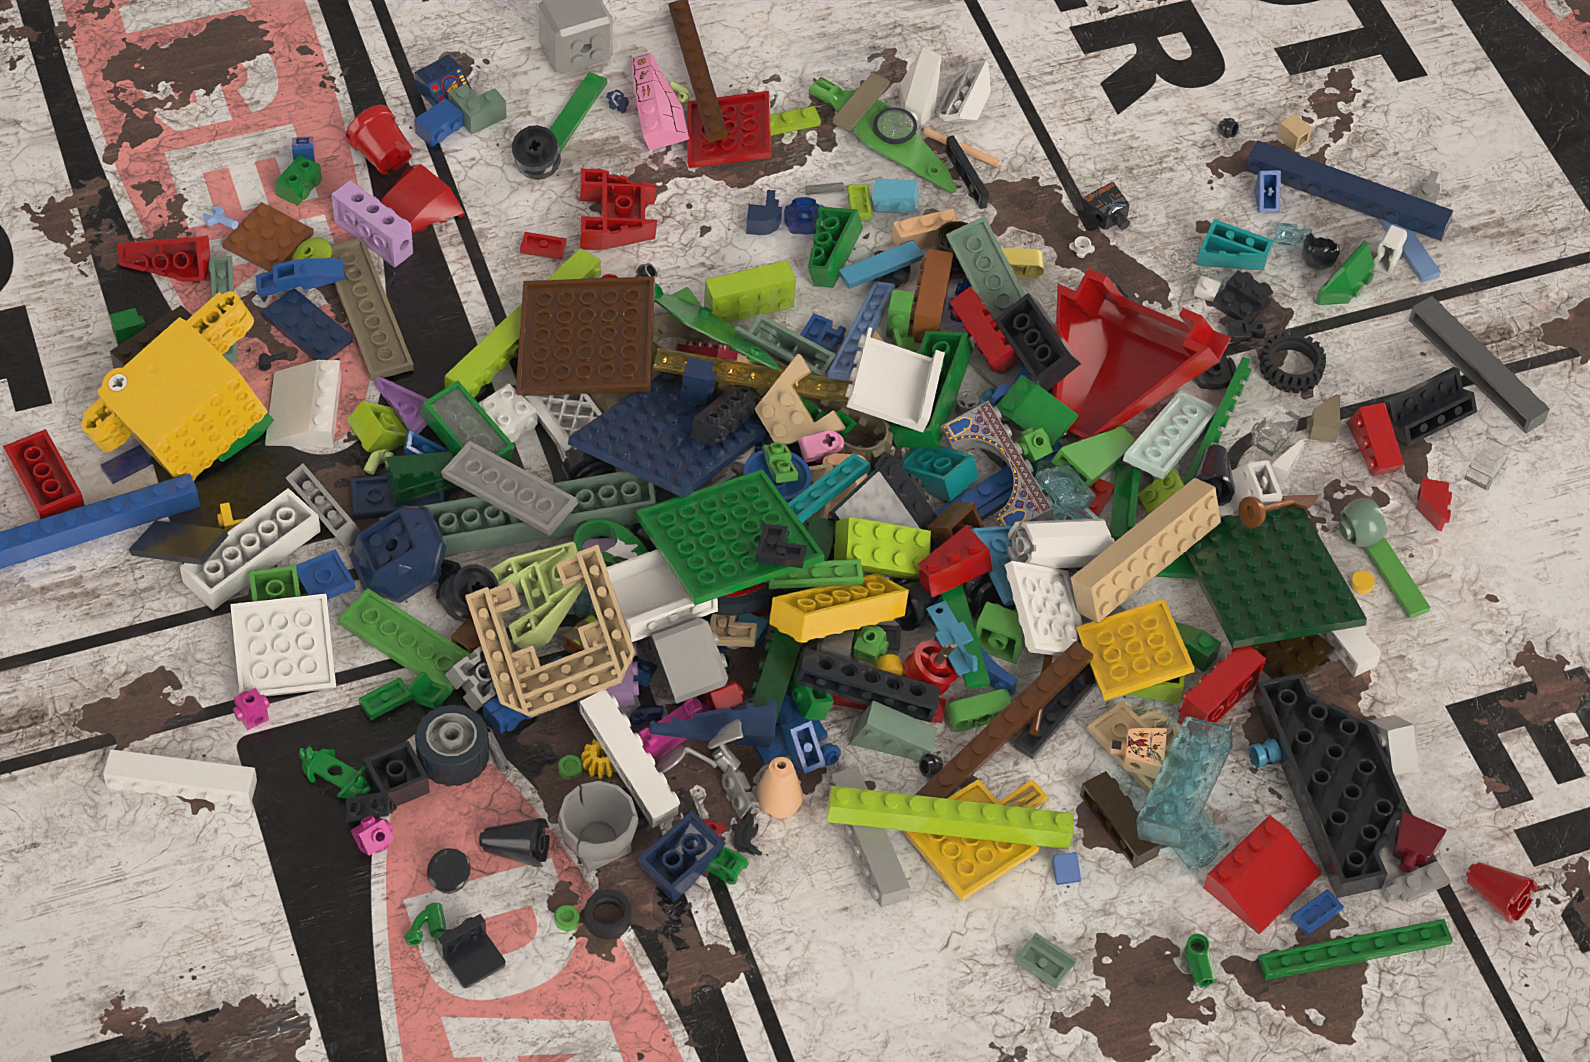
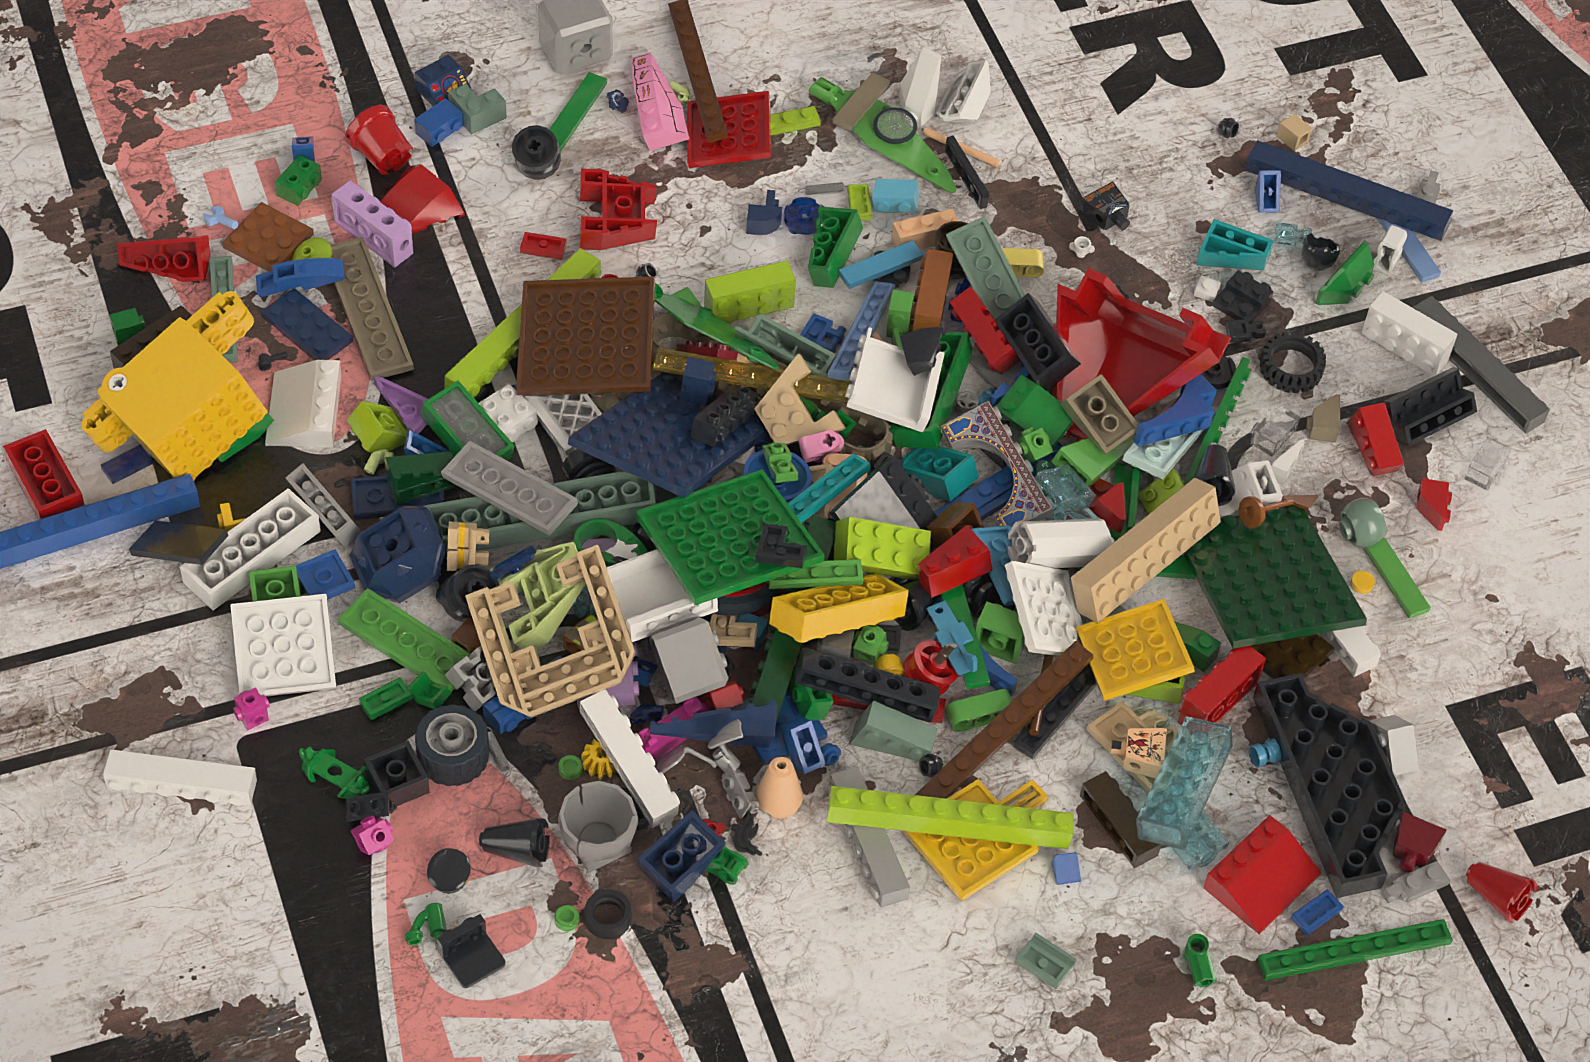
(462, 545): none -> tan hips
(513, 563): none -> clear blue plate
(921, 348): none -> black slope
(1100, 414): none -> dark tan slope
(1112, 508): none -> red slope
(1187, 415): none -> blue arch
(1409, 333): none -> white brick

